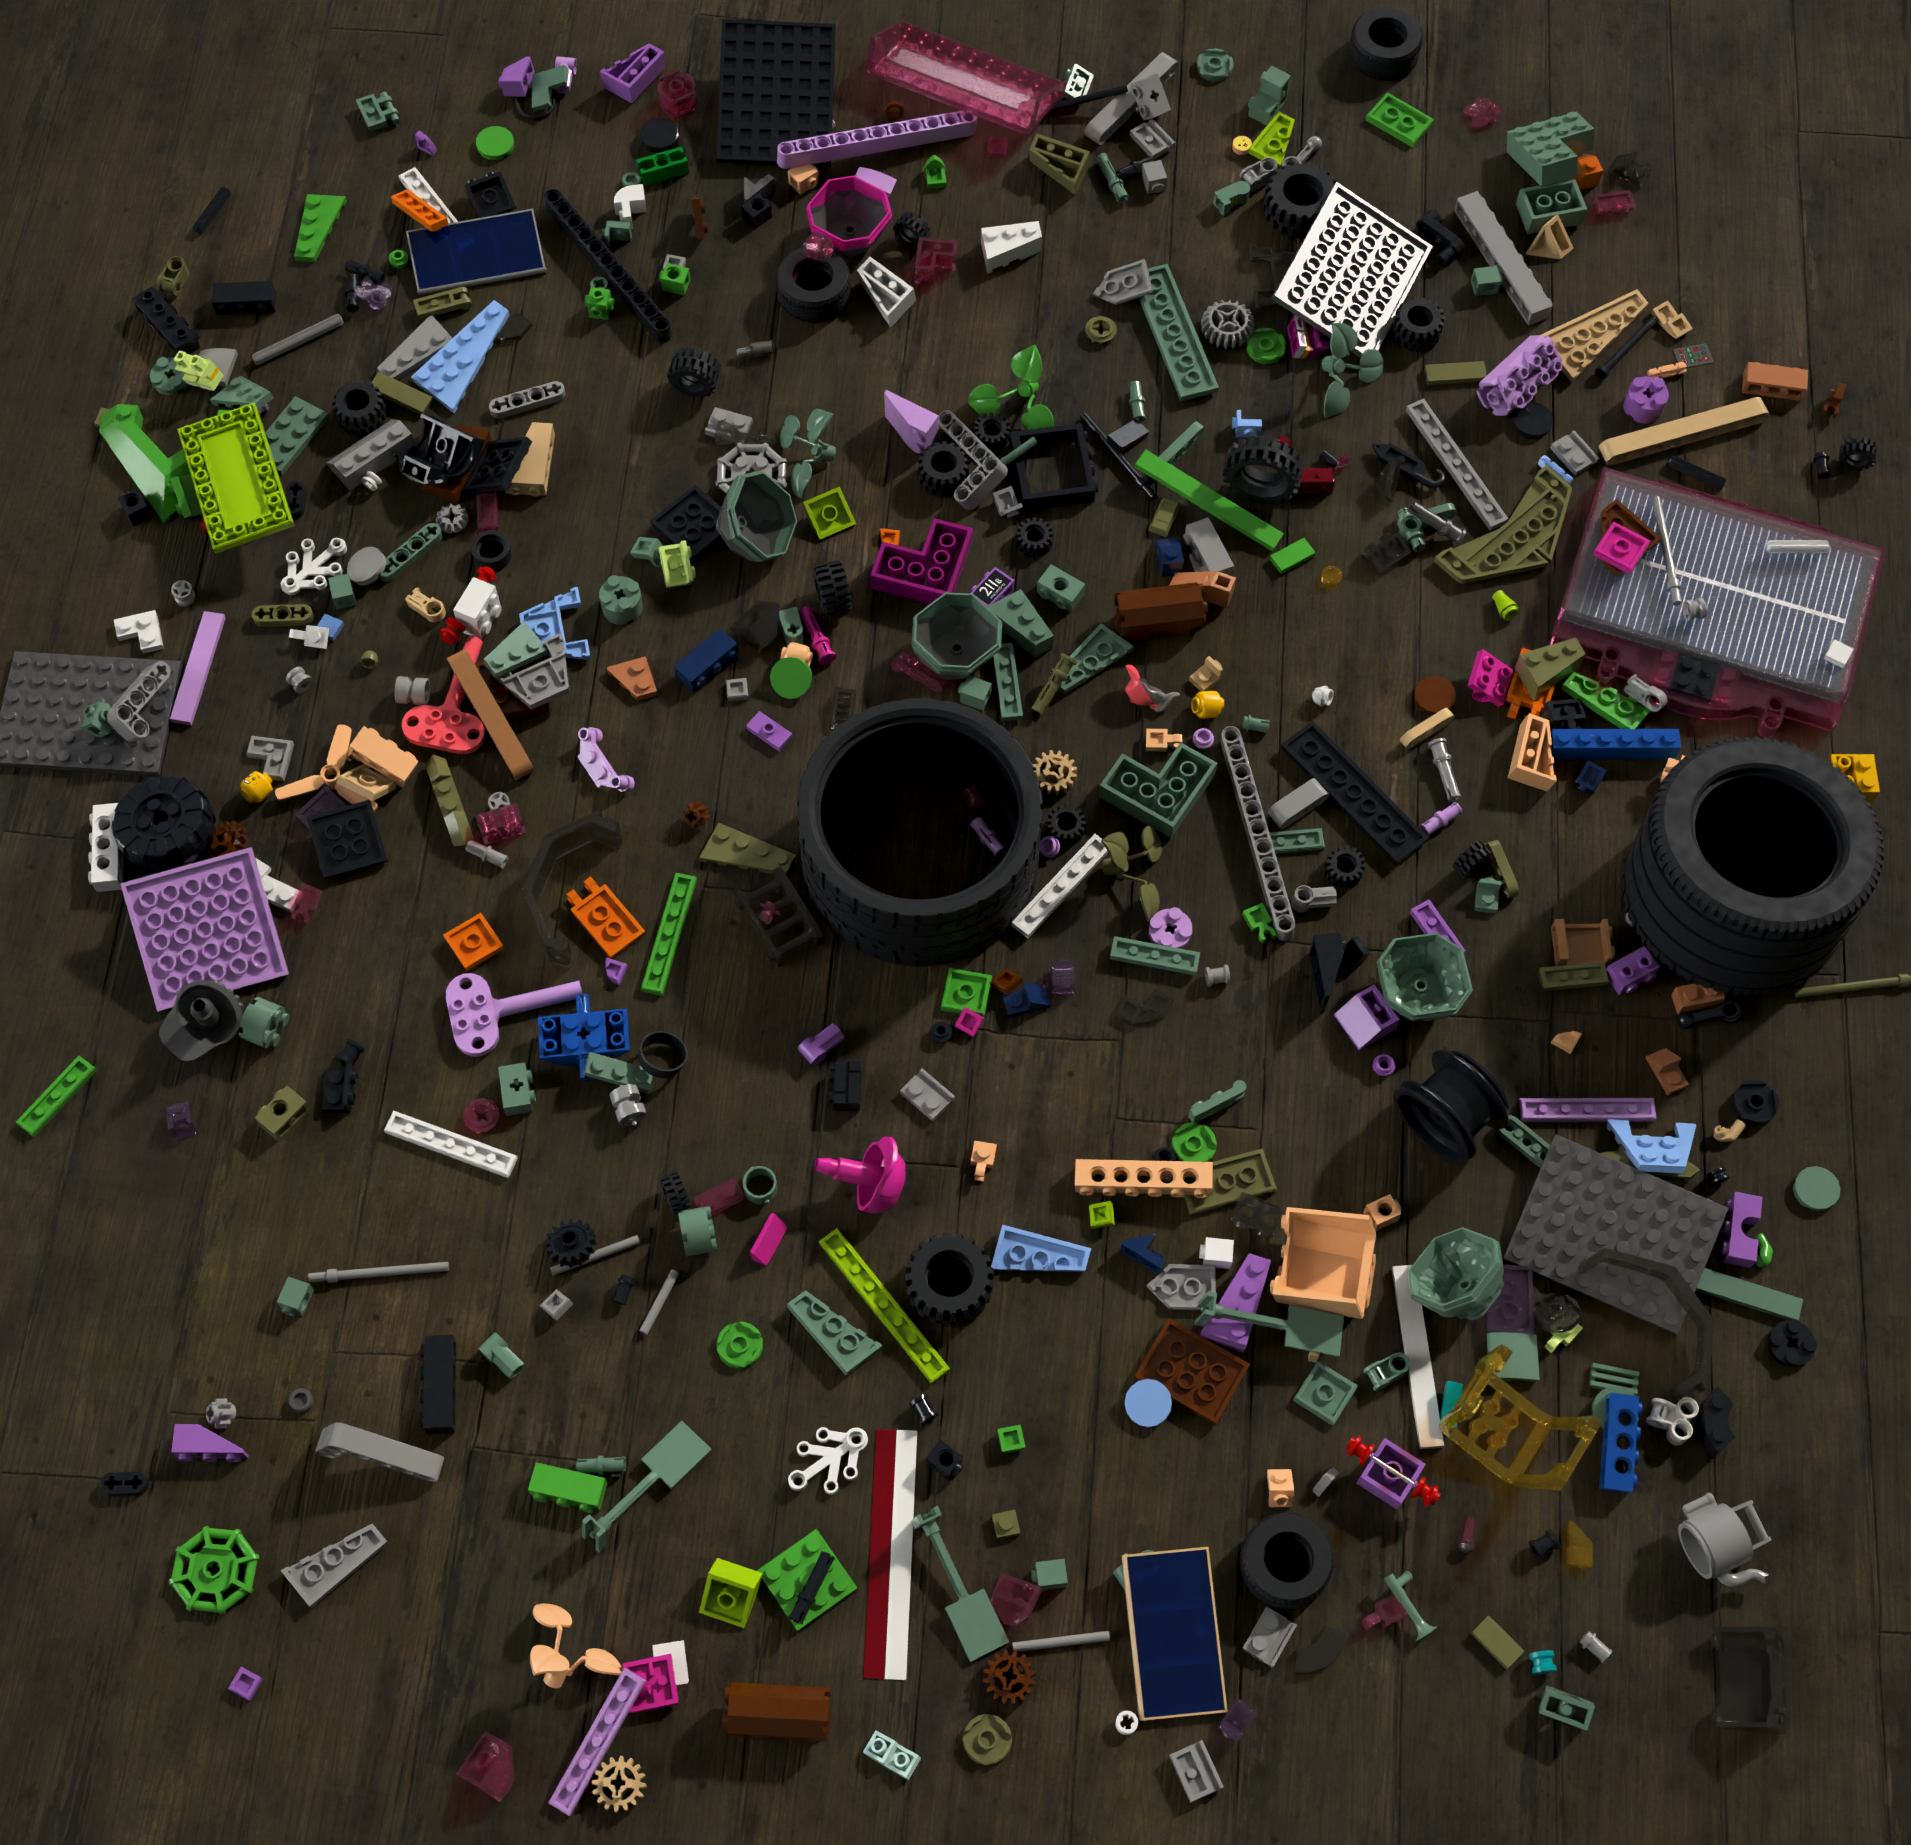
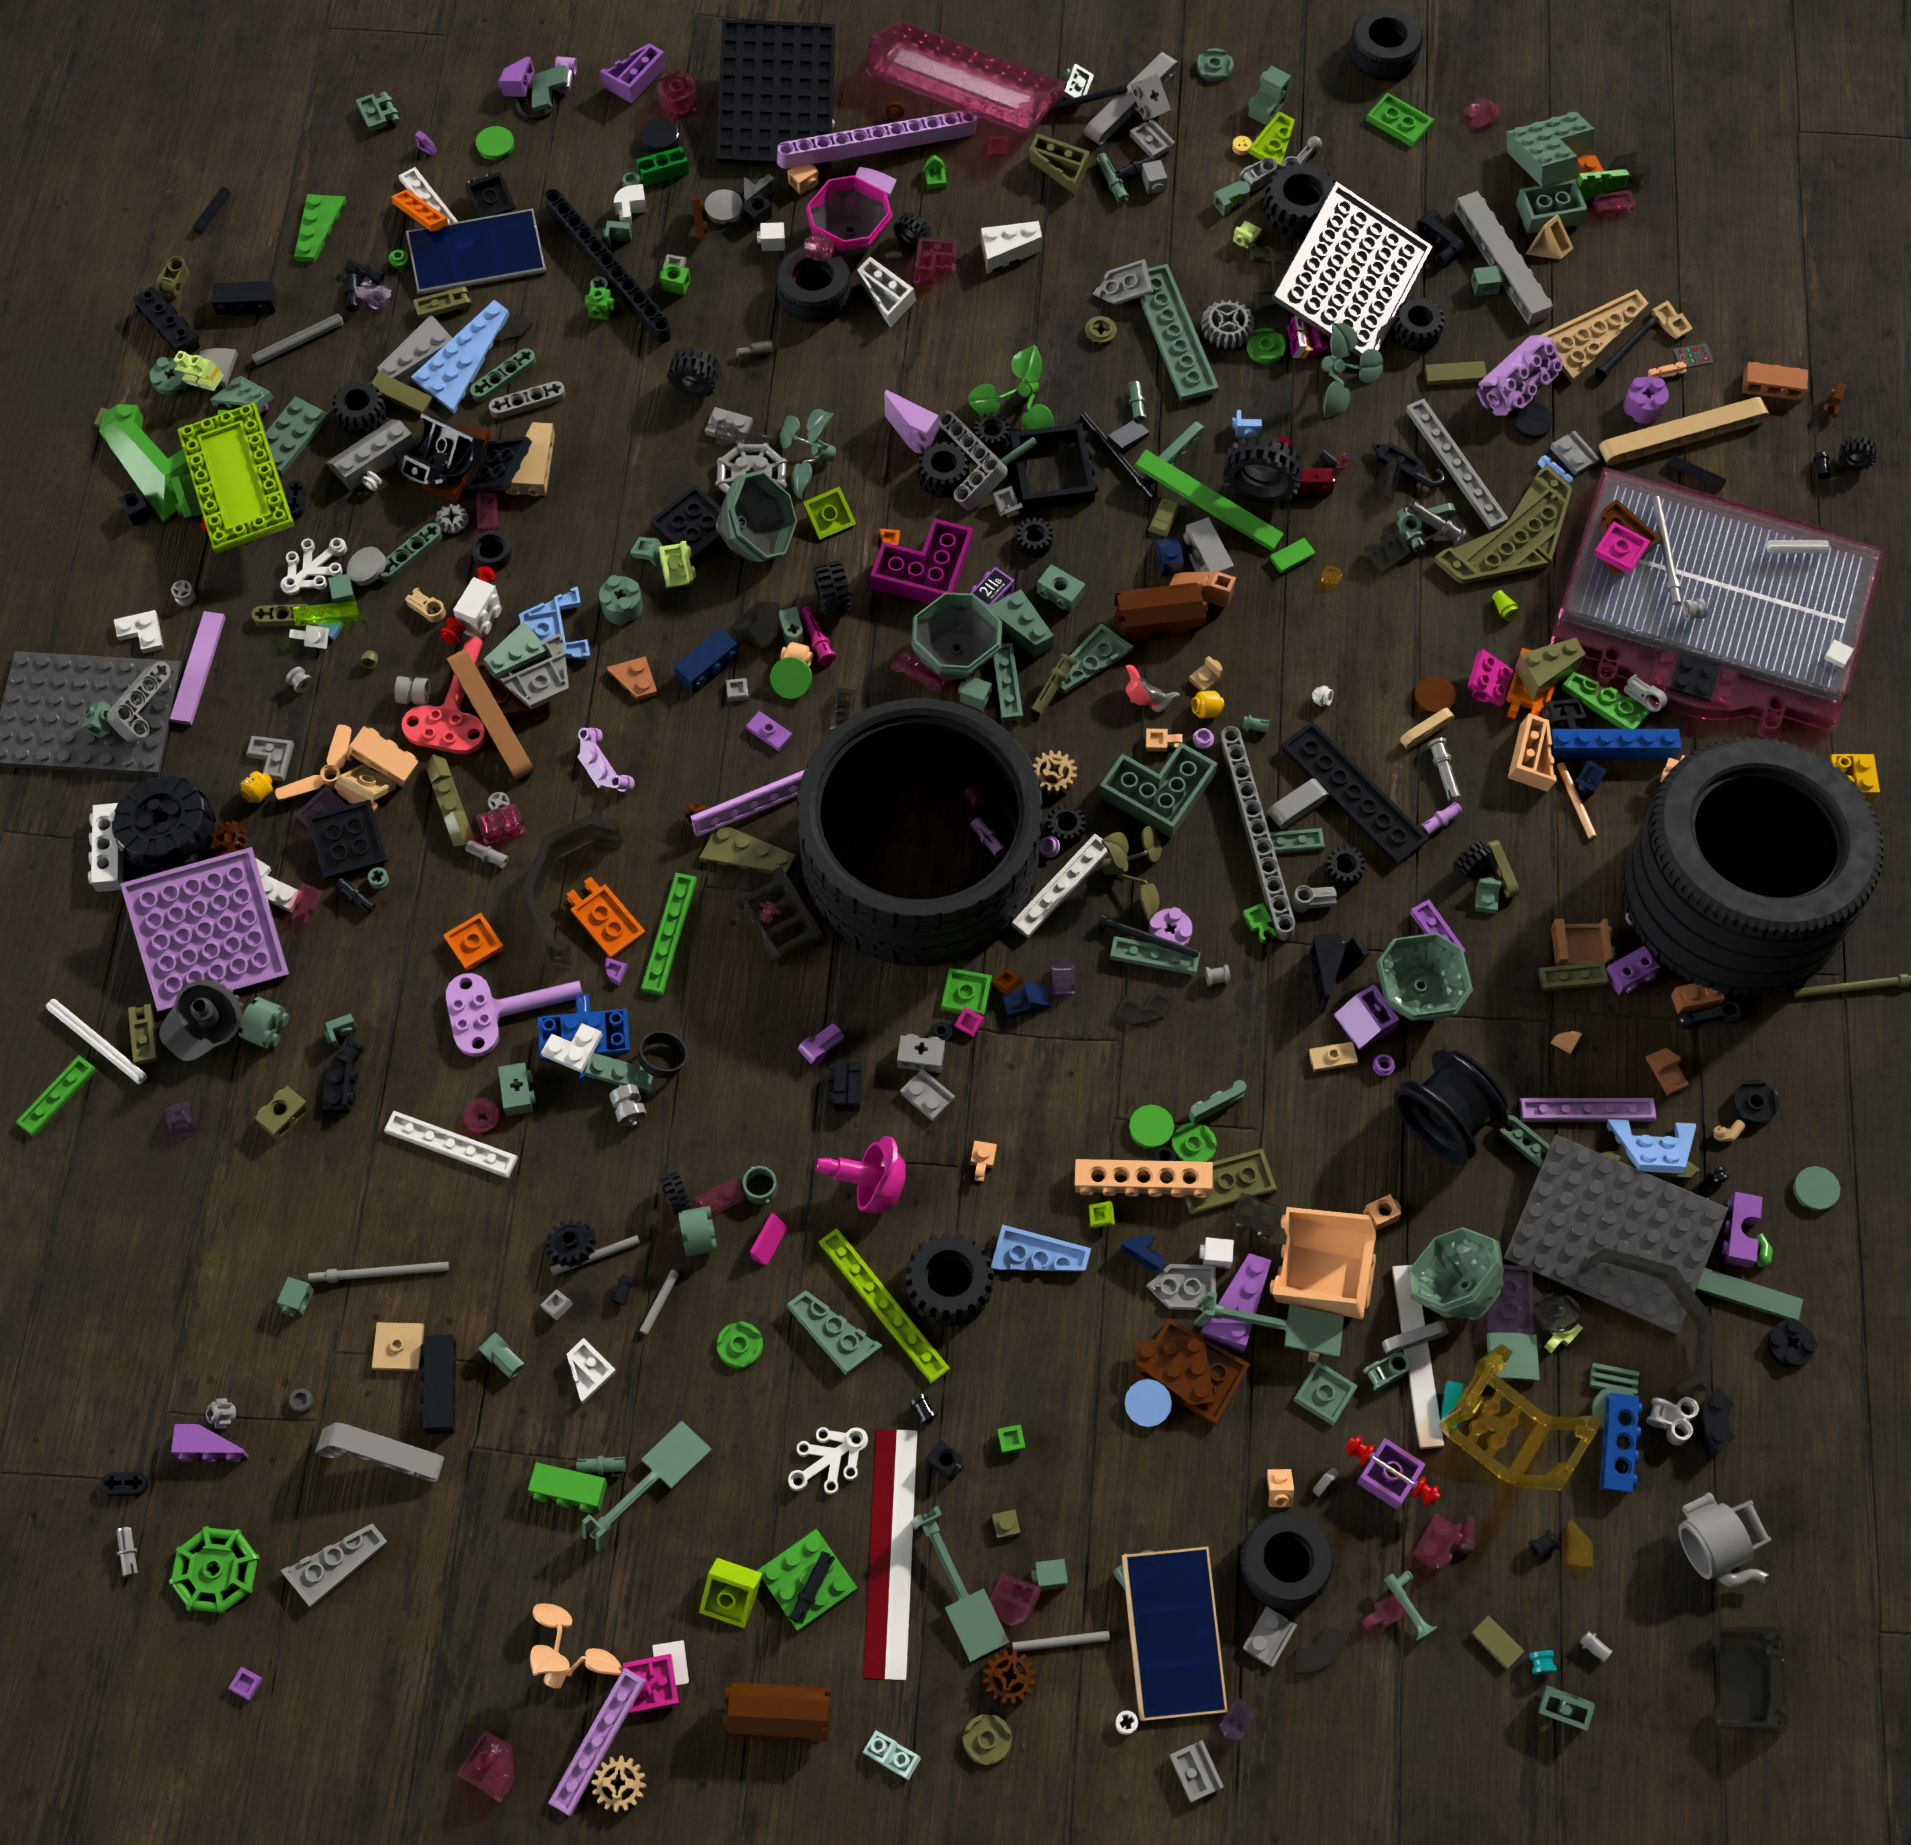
(96, 1041): none -> white axle
(126, 1552): none -> light grey axle
(142, 1034): none -> olive plate
(325, 613): none -> clear neon green tile
(339, 1027): none -> sand green bracket
(355, 896): none -> black pin
(383, 874): none -> sand green bush
(398, 1346): none -> tan plate
(500, 372): none -> sand green beam
(574, 1053): none -> white plate
(588, 1369): none -> white wing
(723, 206): none -> light grey tile
(746, 804): none -> lavender tile
(771, 236): none -> white brick
(930, 1060): none -> light grey brick
(1106, 922): none -> black bar
(1151, 1126): none -> bright green tile
(1178, 1365): none -> reddish brown plate
(1246, 234): none -> yellowish green bracket
(1333, 1056): none -> tan plate
(1415, 1337): none -> light grey beam
(1437, 1542): none -> clear pink bracket
(1576, 800): none -> light nougat bar
(1601, 182): none -> bright green wing

